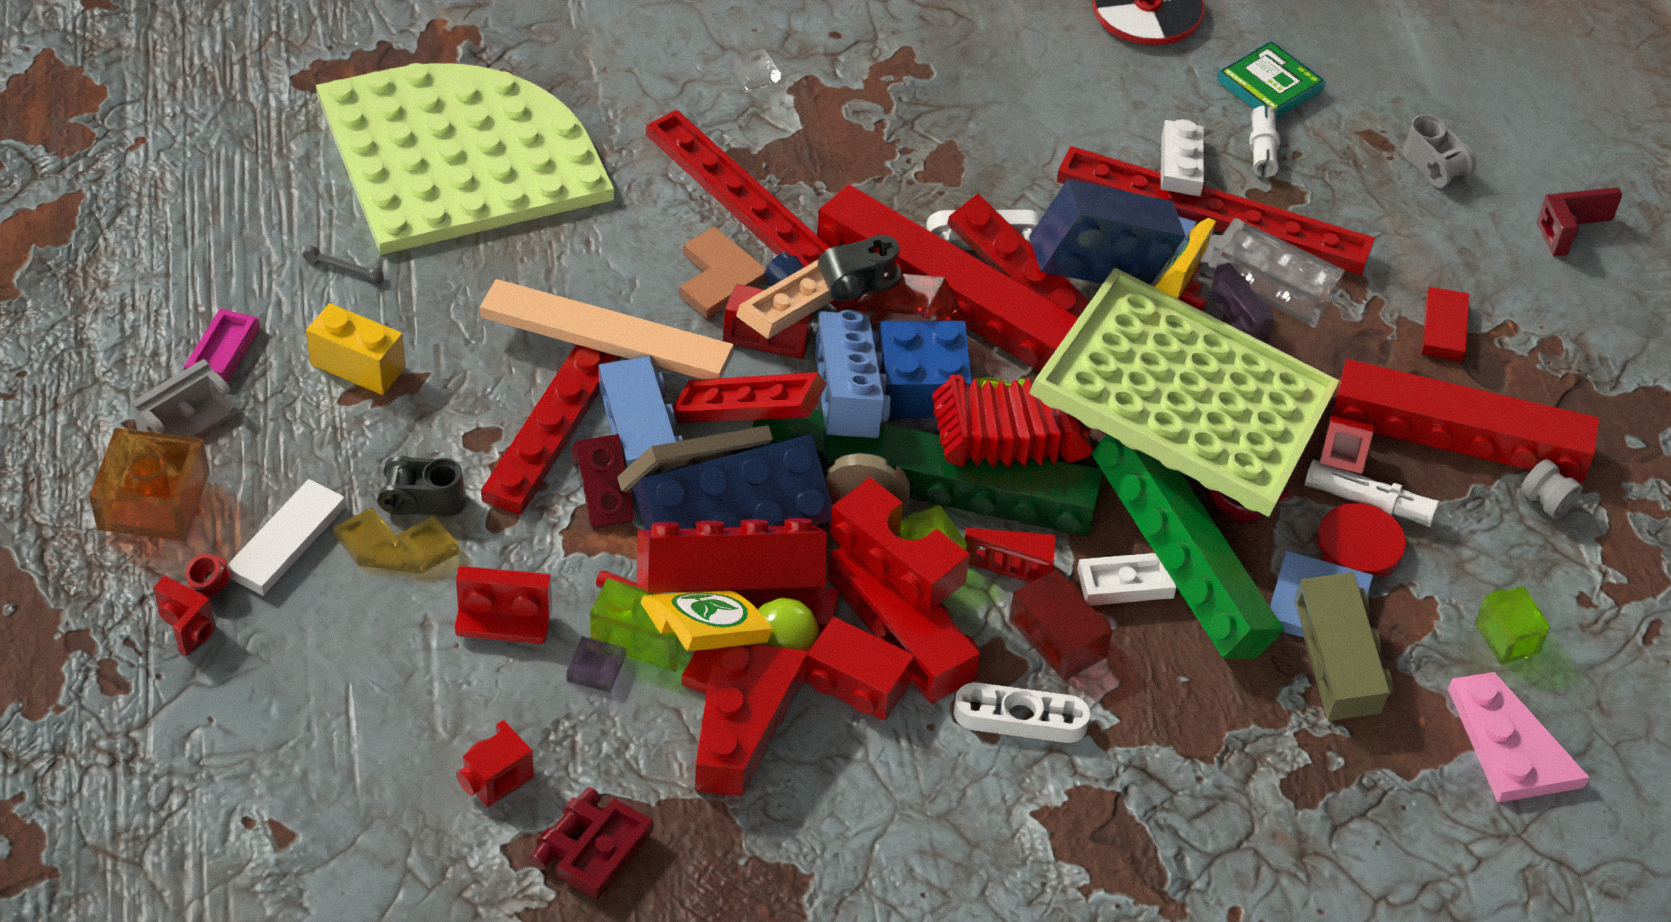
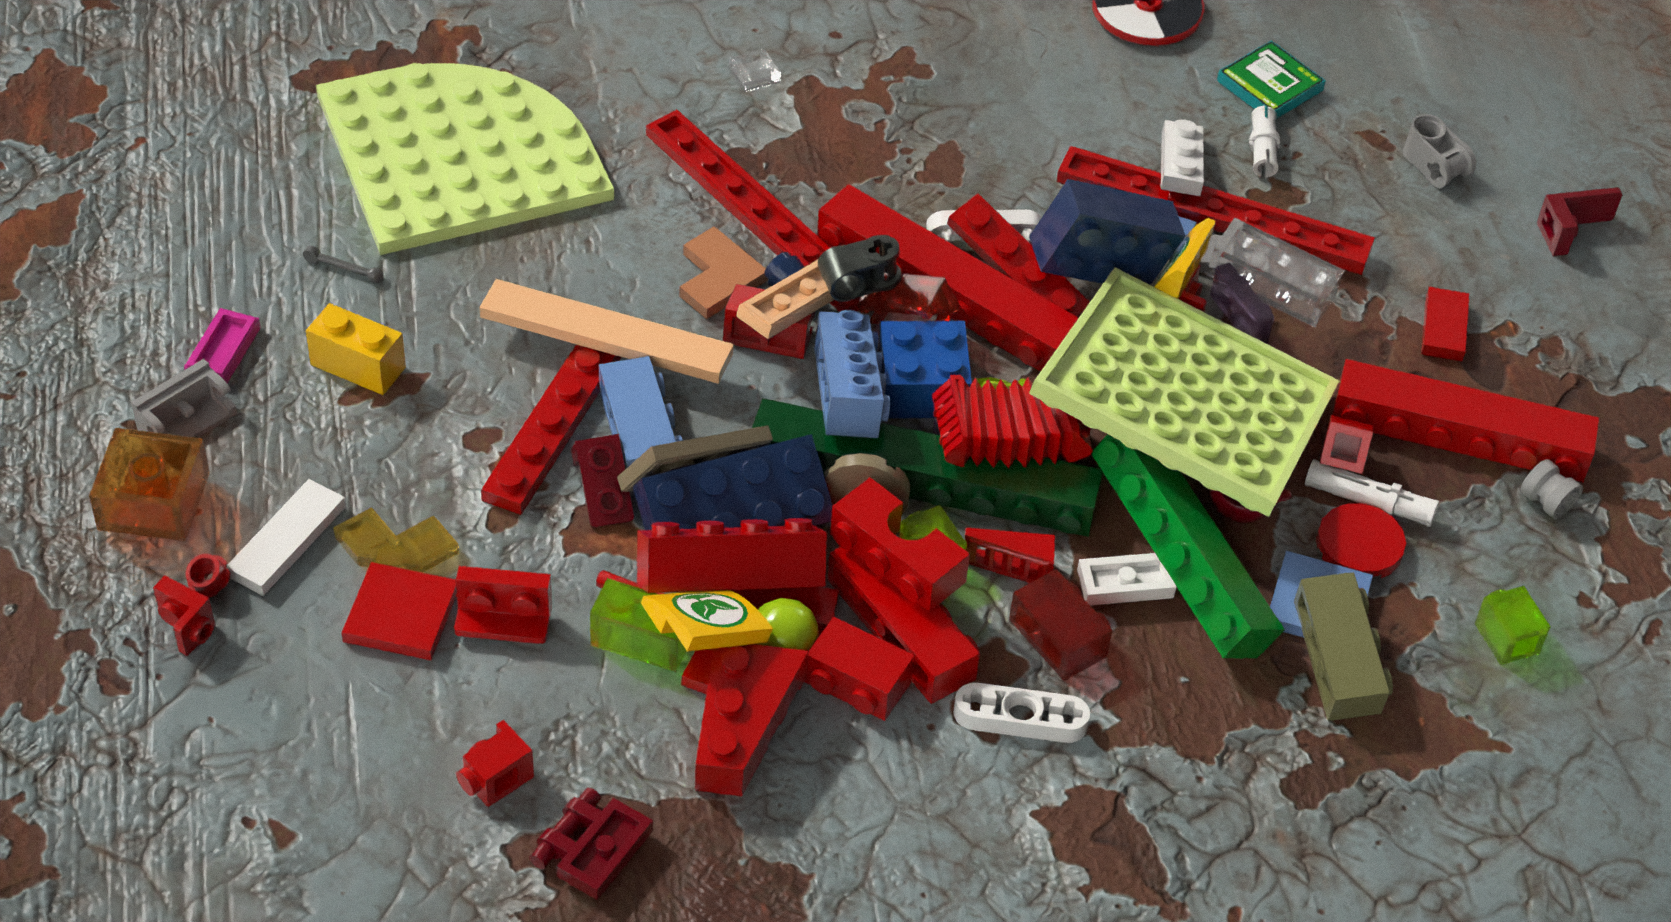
(400, 611): none -> red tile
(424, 486): pearl dark grey piece -> none
(596, 664): tile -> none
(749, 398): red plate -> none
(1510, 741): bright pink wing -> none

